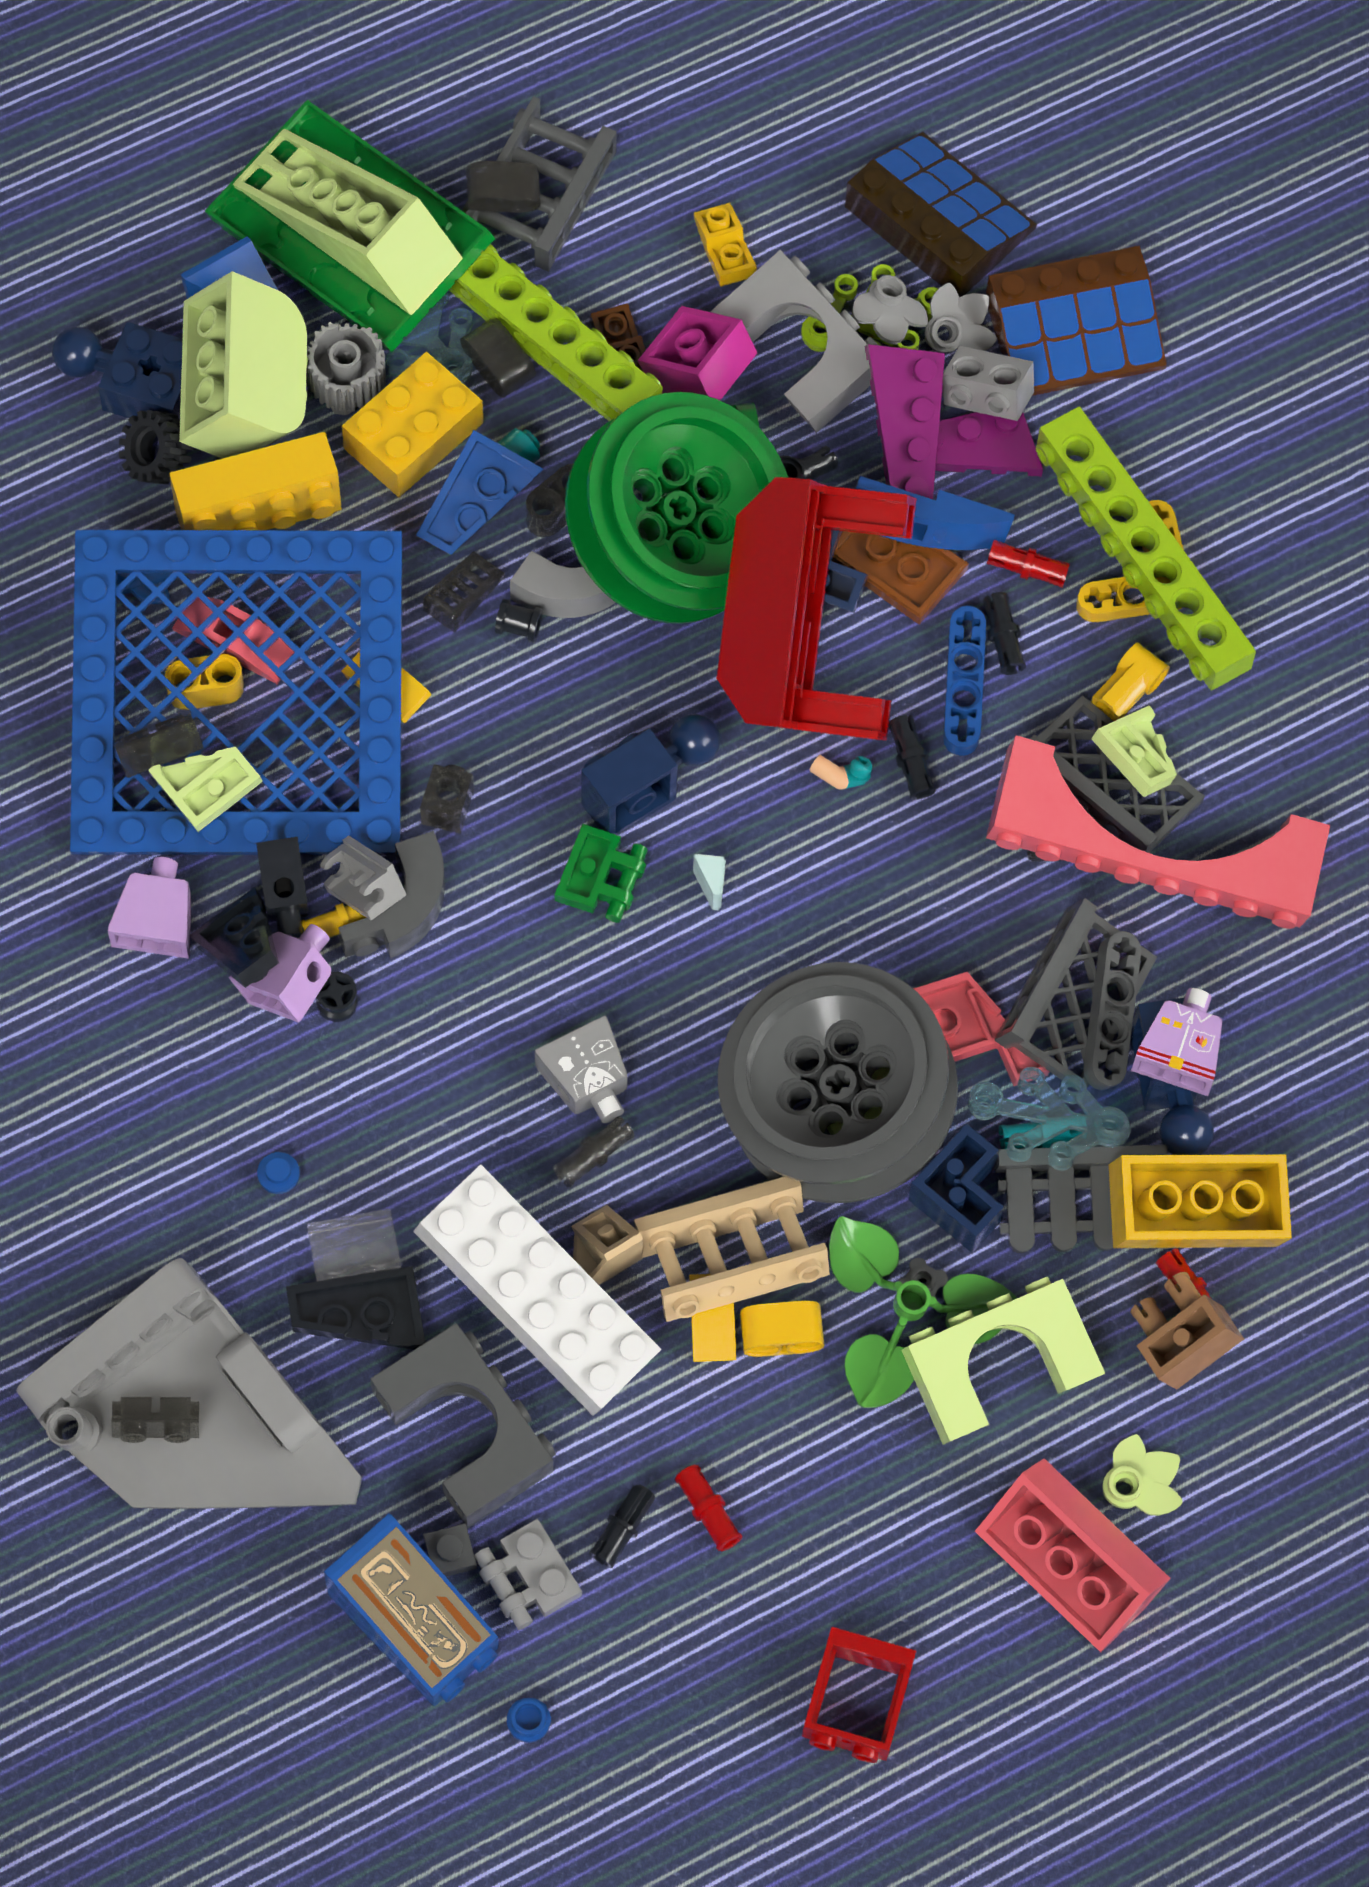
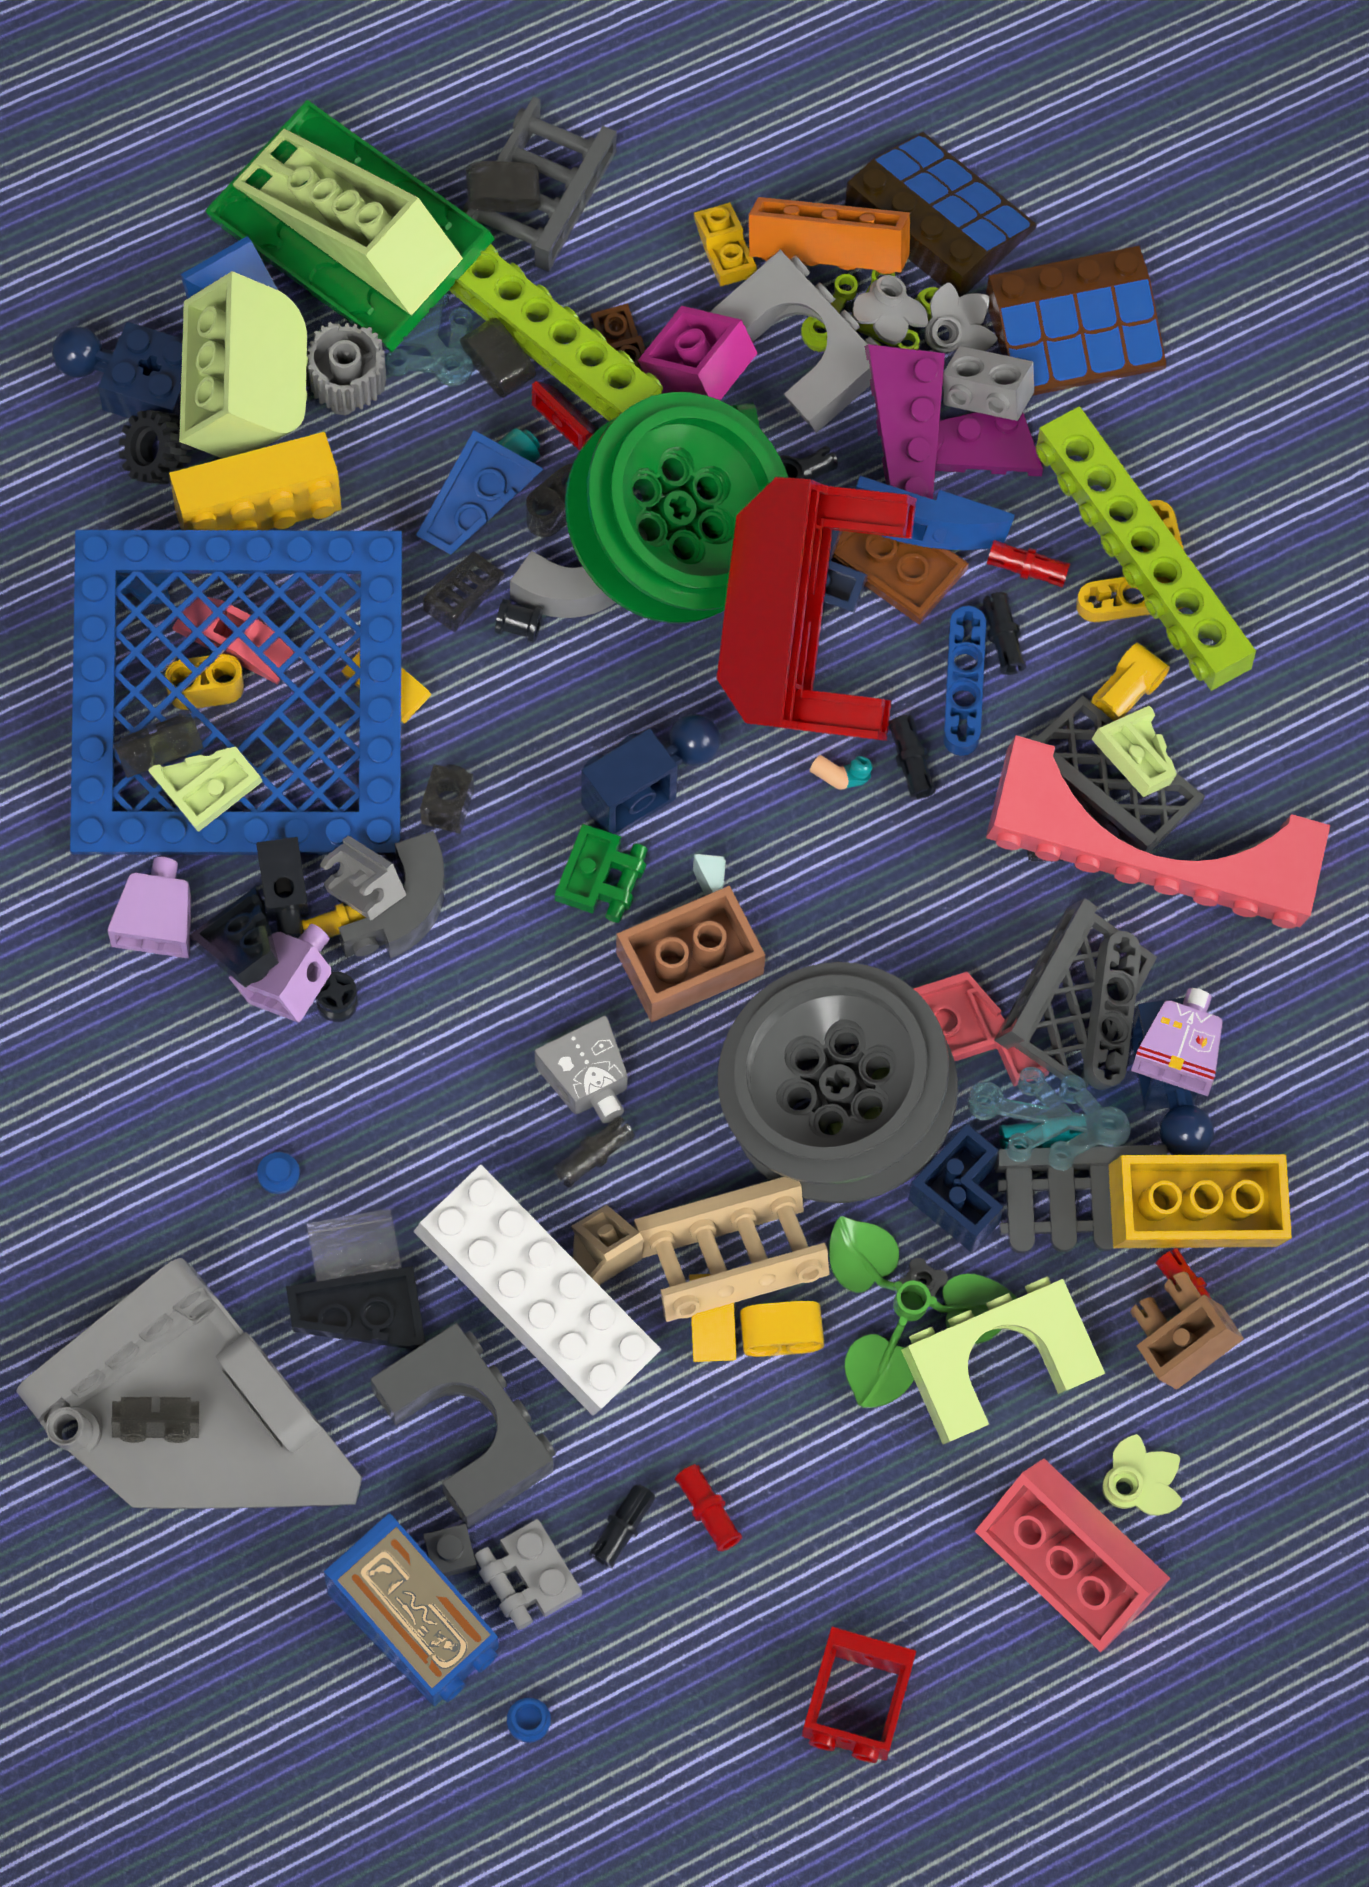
(412, 424): yellow brick -> none
(562, 414): none -> red slope
(690, 953): none -> nougat brick
(830, 234): none -> orange brick

